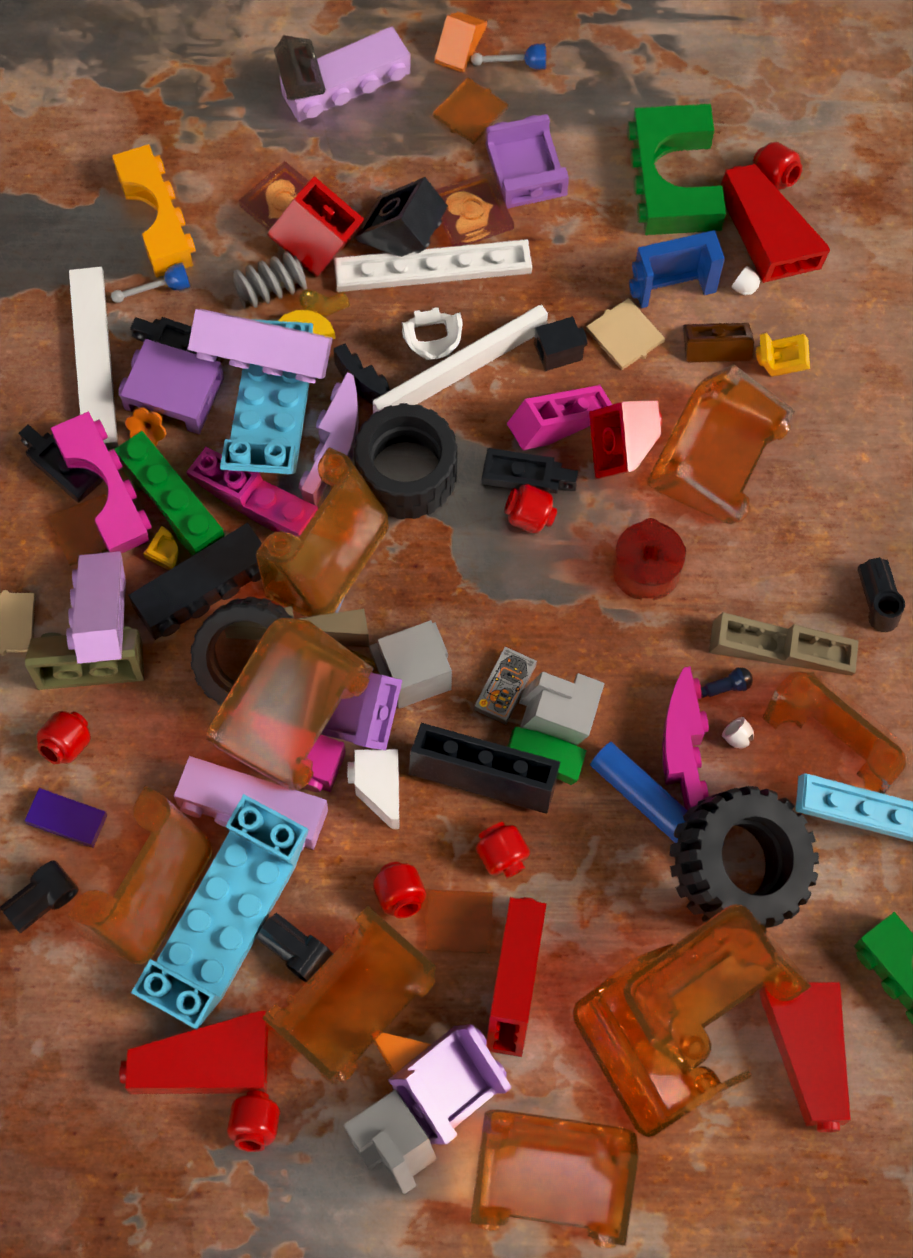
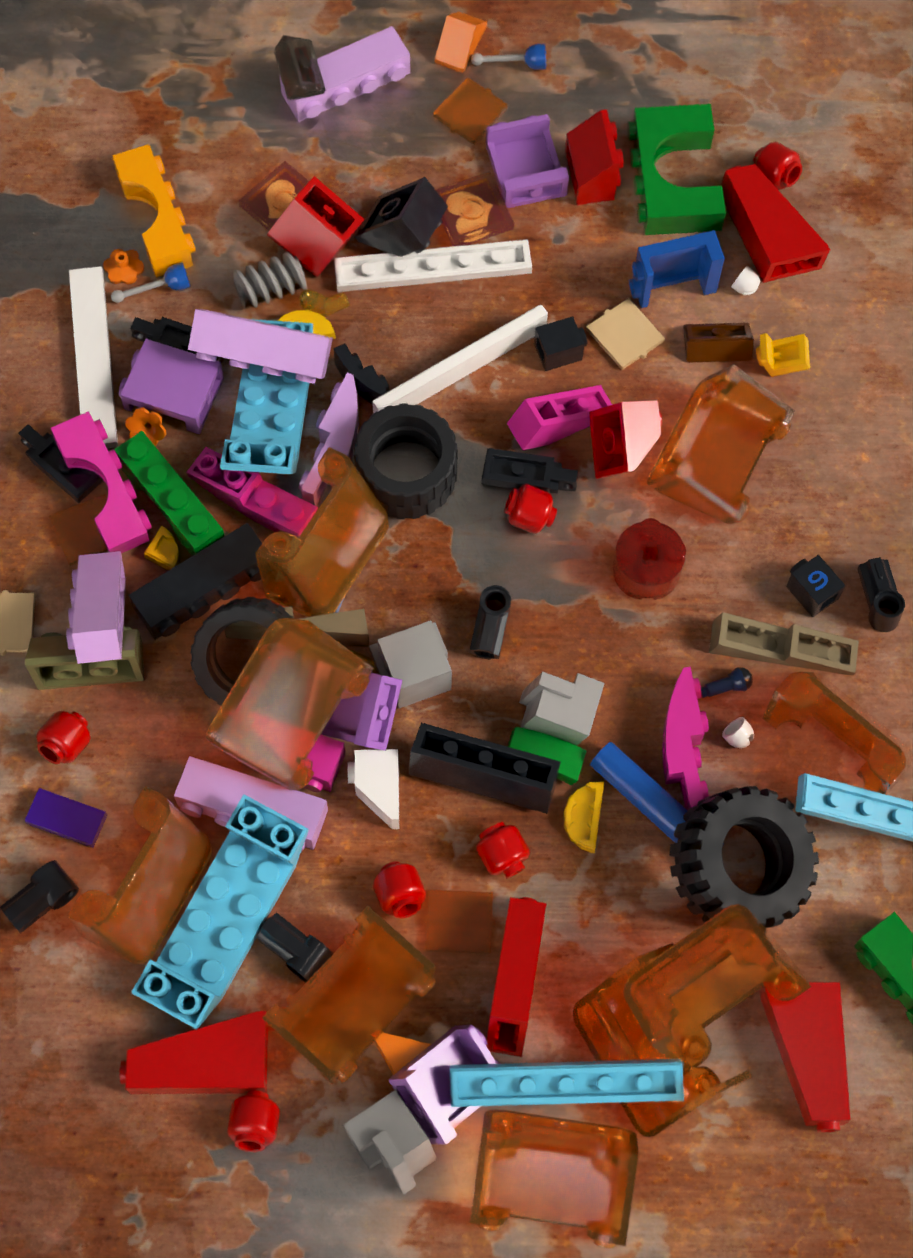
(123, 266): none -> orange plant
(437, 348): white helmet -> none
(490, 624): none -> black piece
(505, 685): tile -> none
(566, 1082): none -> medium azure tile
(583, 815): none -> yellow tile
(594, 159): none -> red slope
(814, 585): none -> black brick

